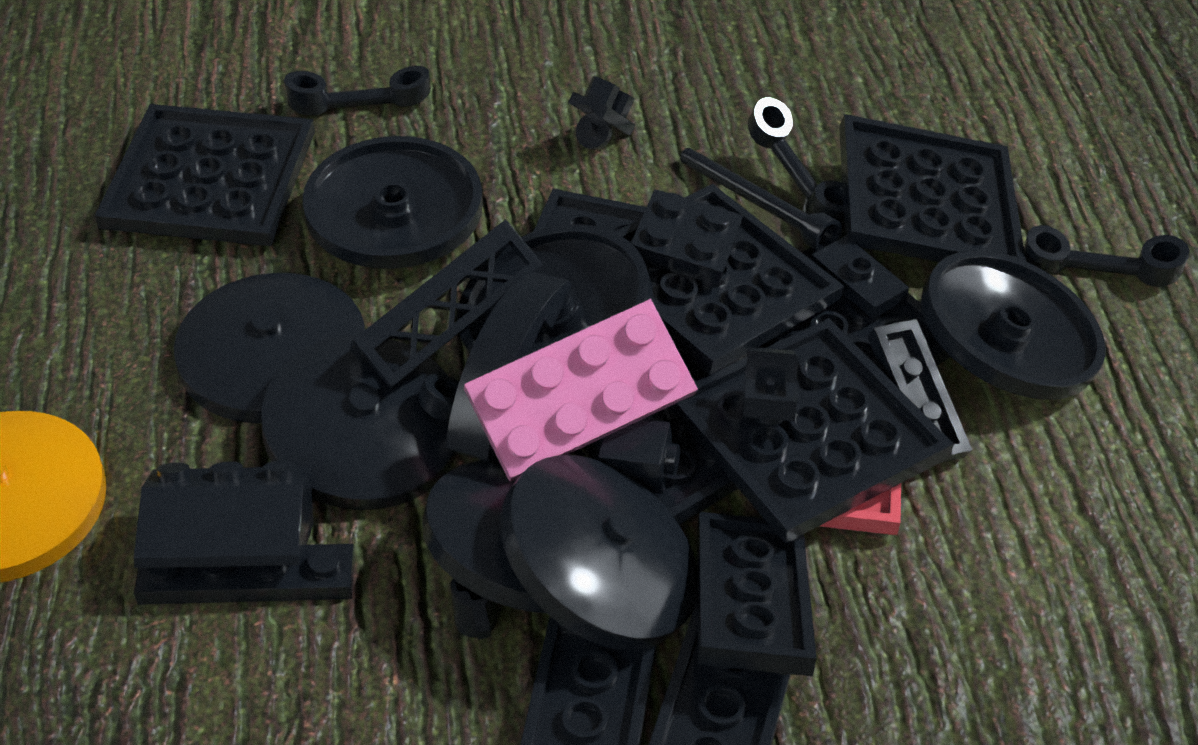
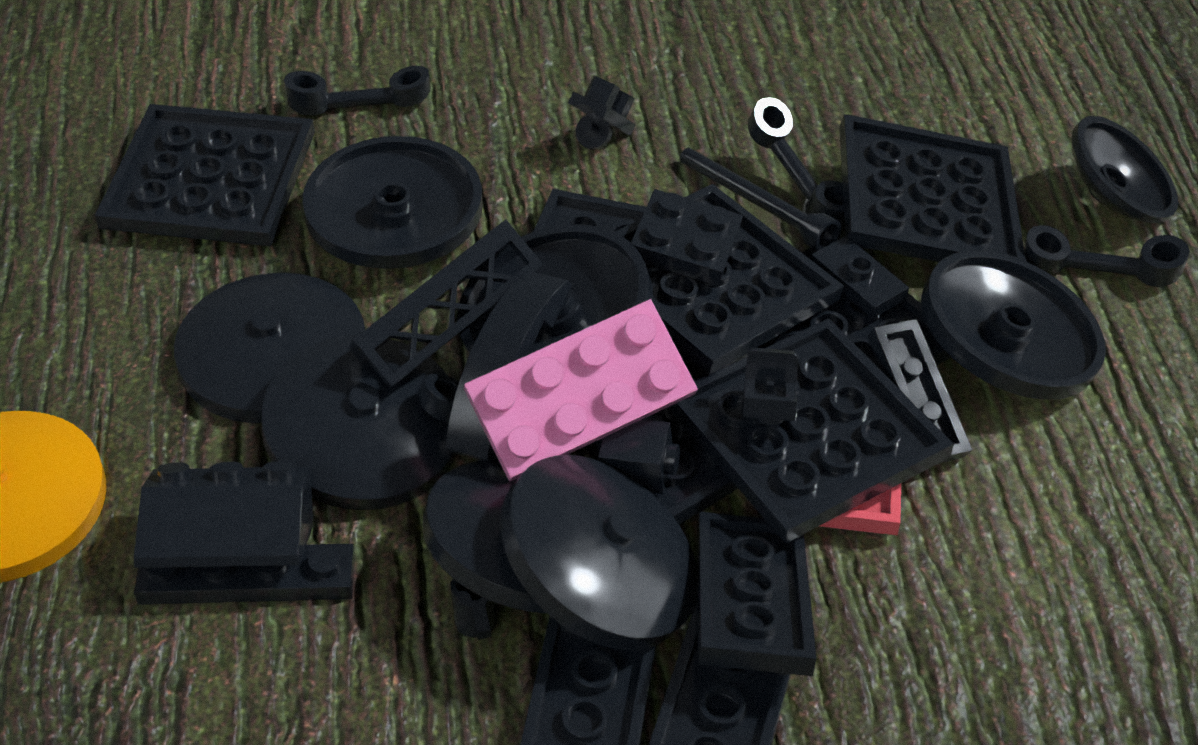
(1122, 171): none -> black dish

